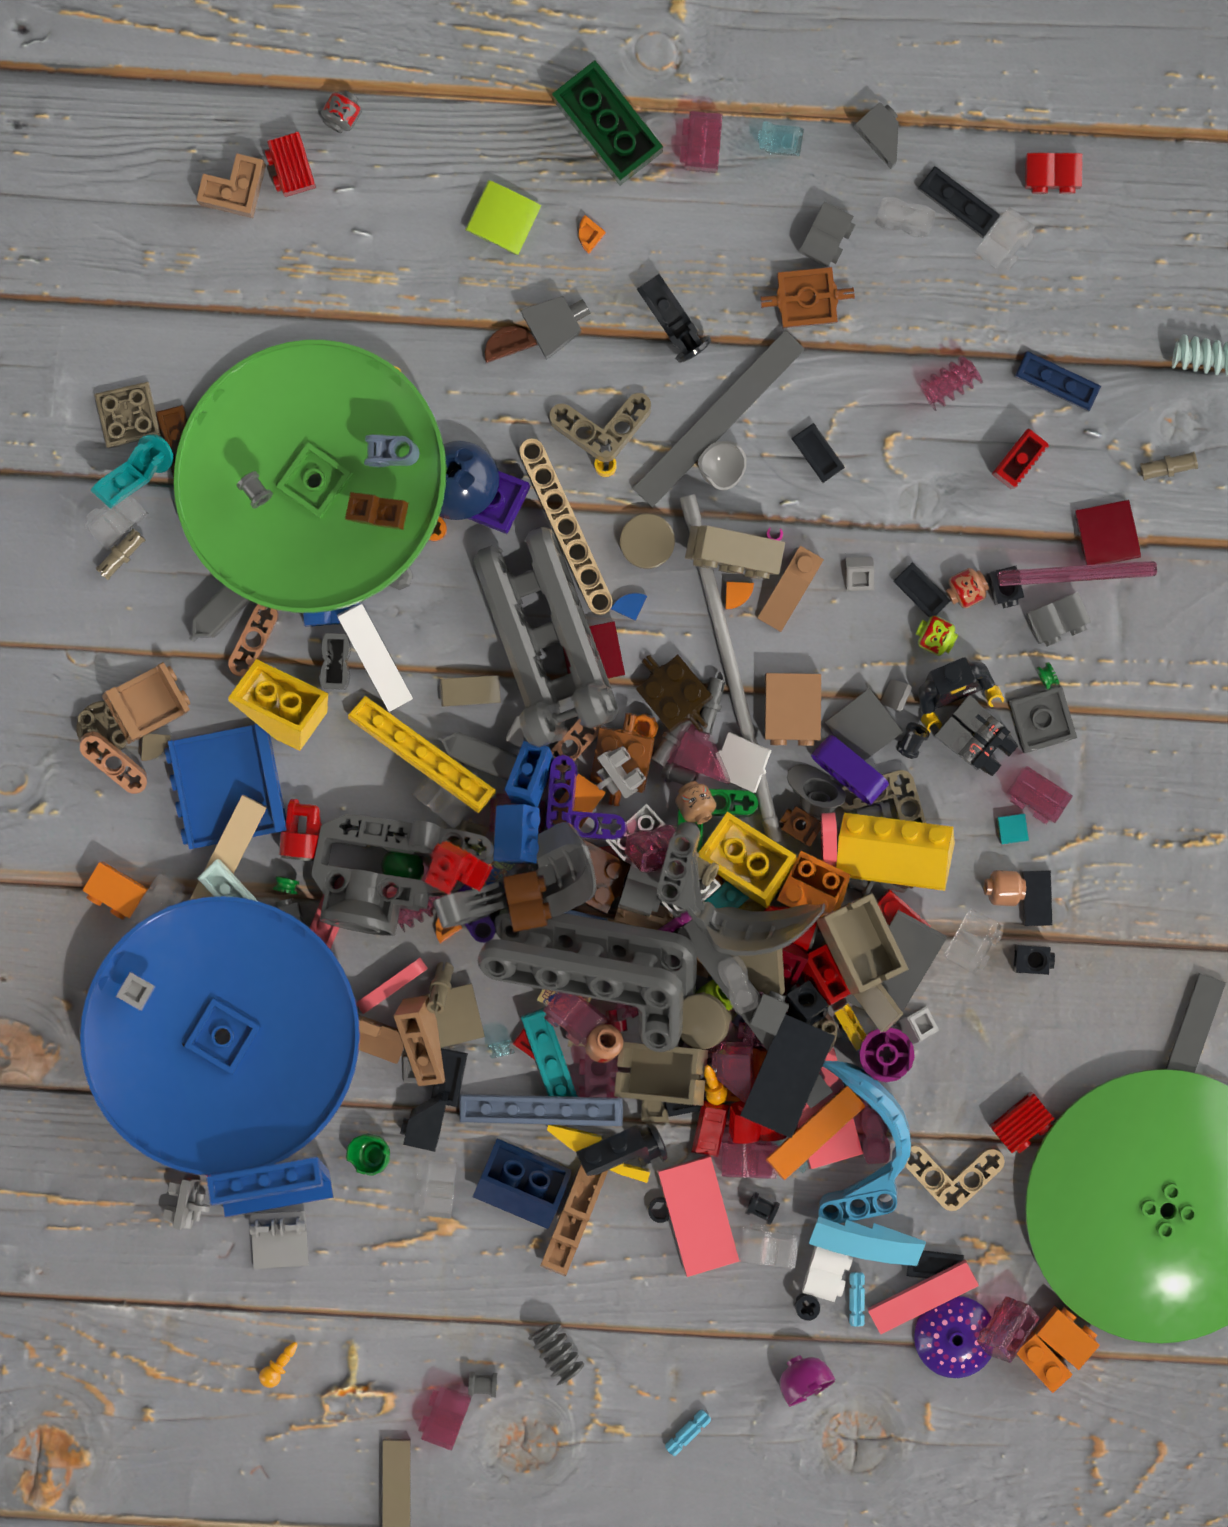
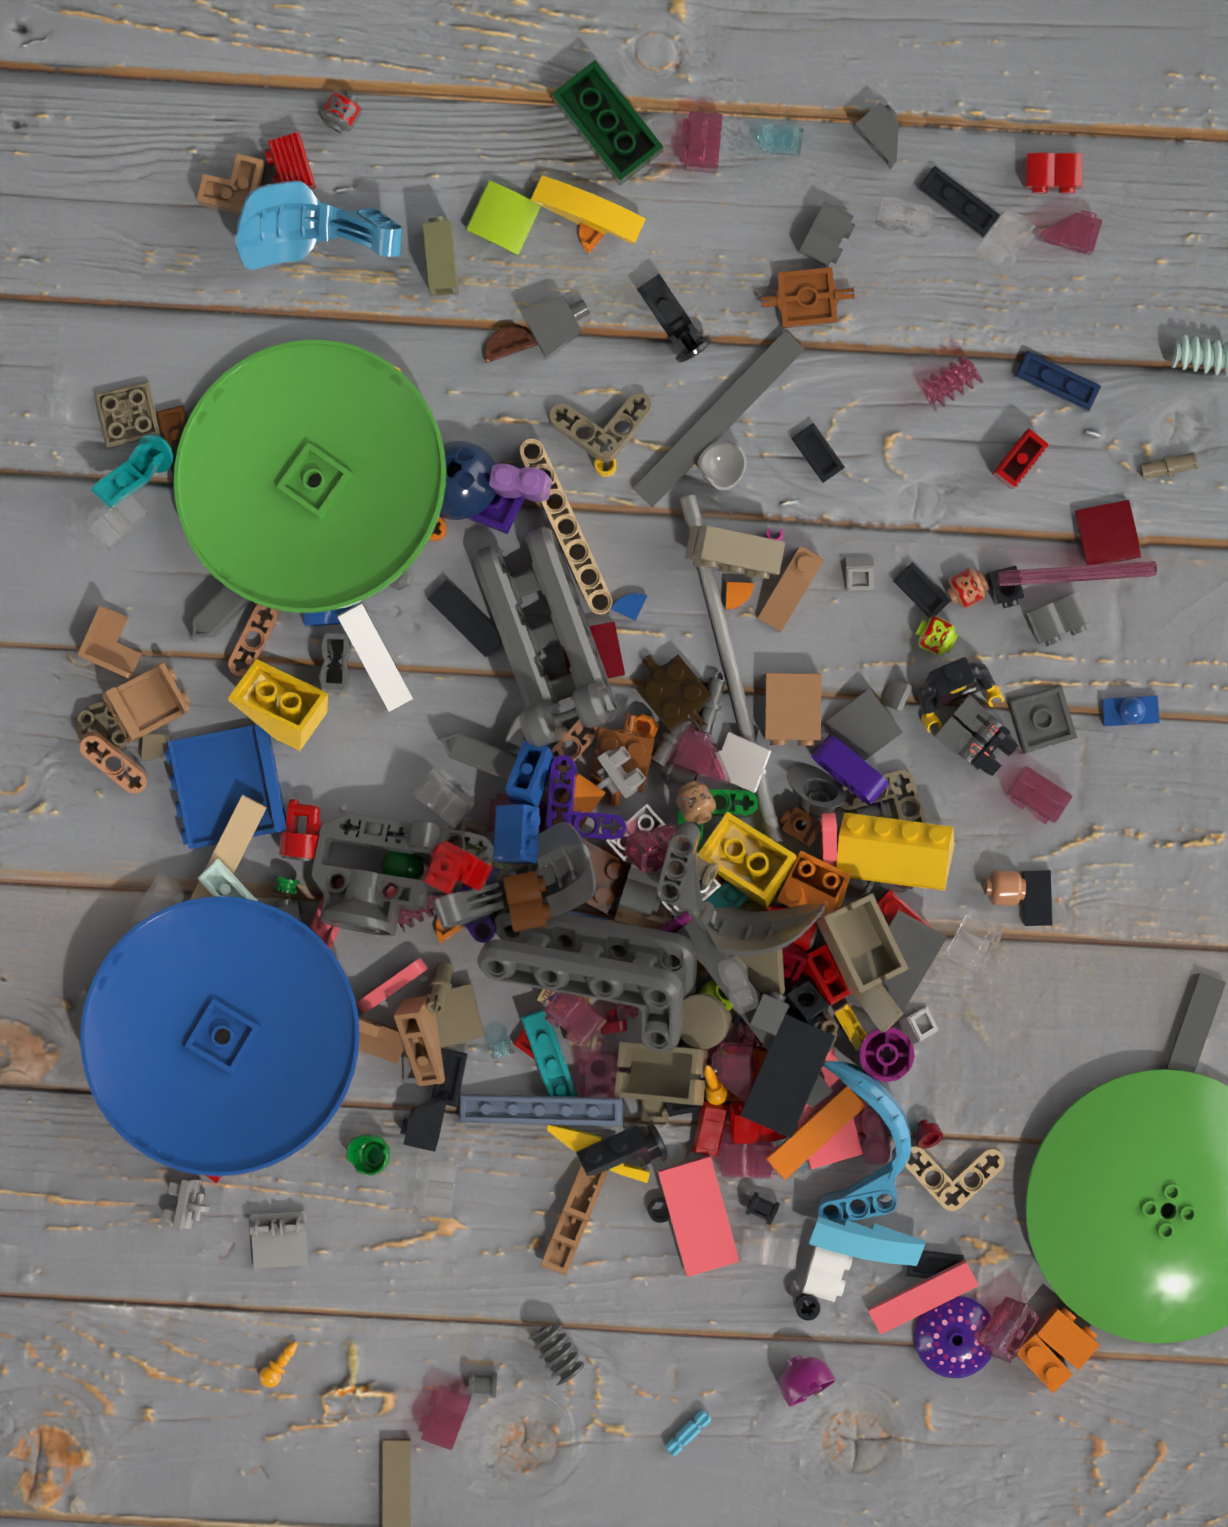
(102, 644): none -> medium nougat panel
(115, 890): orange brick -> none
(120, 553): dark tan pin -> none
(135, 991): light grey plate -> none
(254, 489): dark grey bush -> none
(270, 1186): blue panel -> none
(287, 221): none -> dark azure piece
(376, 511): reddish brown slope -> none
(384, 451): sand blue piece -> none
(421, 754): yellow tile -> none
(440, 257): none -> olive brick
(465, 618): none -> black tile
(470, 690): dark tan slope -> none
(522, 1183): dark blue slope -> none
(526, 482): none -> medium lavender brick
(588, 209): none -> yellow slope
(611, 1039): nougat head -> none
(647, 541): dark tan tile -> none
(857, 1299): medium azure axle -> none
(912, 740): black bush -> none
(928, 1134): none -> dark red tile
(1013, 828): teal tile -> none
(1021, 955): black brick -> none
(1022, 1123): red brick -> none
(1047, 676): green bush -> none
(1074, 232): none -> clear pink slope
(1130, 710): none -> blue tile

